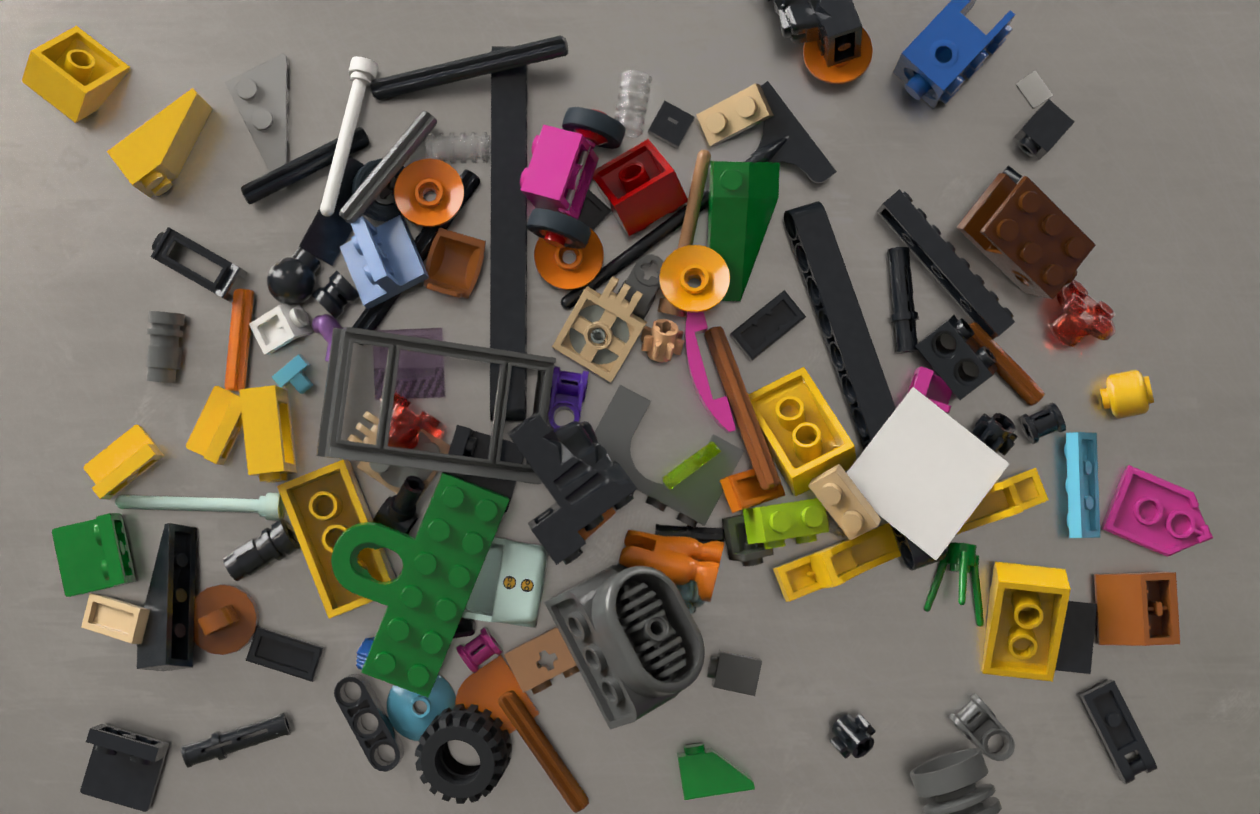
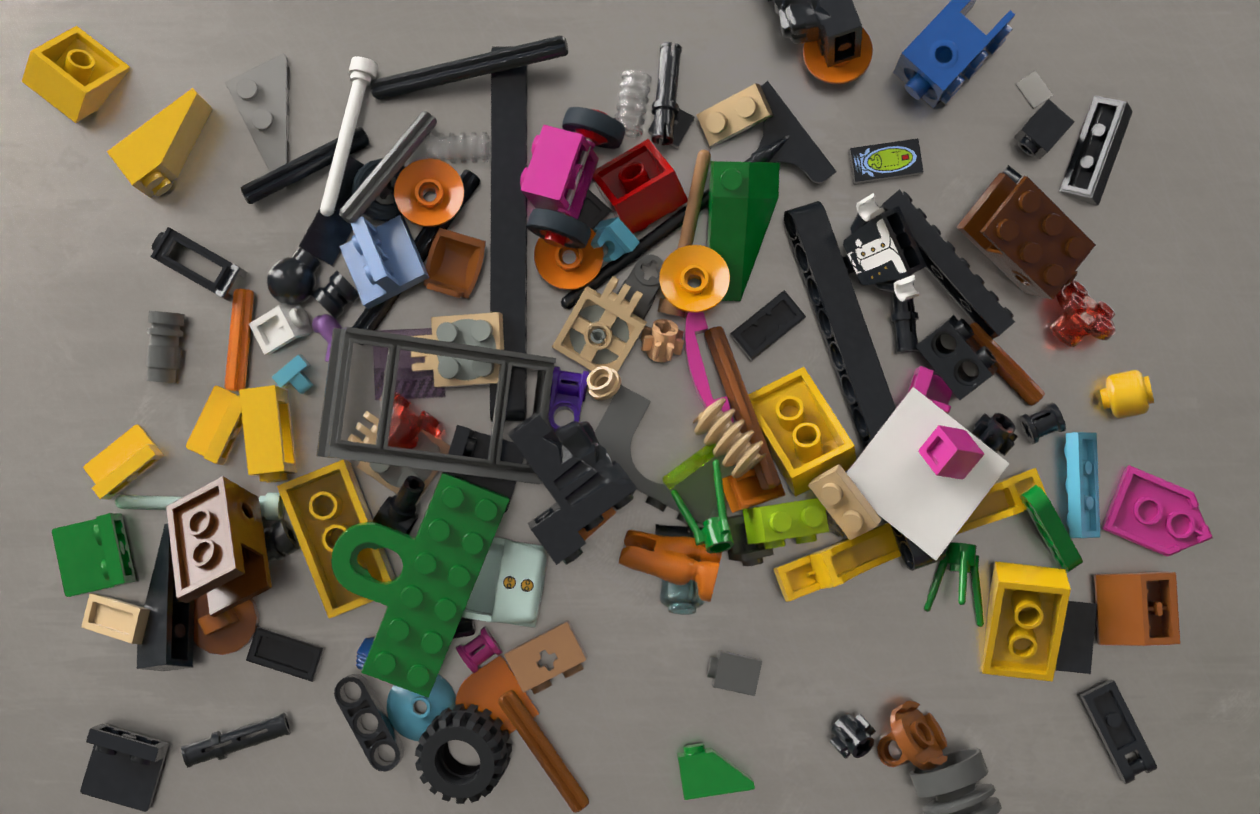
(218, 546): none -> reddish brown torso
(467, 329): none -> piece
(603, 383): none -> tan plate
(615, 236): none -> medium azure tile
(629, 639): dark grey brick -> none
(665, 106): none -> black pin
(716, 530): none -> green plant
(728, 438): none -> tan piece
(883, 250): none -> torso
(886, 161): none -> tile
(917, 737): none -> dark orange tile
(950, 452): none -> dark pink panel
(978, 724): dark grey piece -> none
(1051, 528): none -> green beam
(1096, 149): none -> black slope

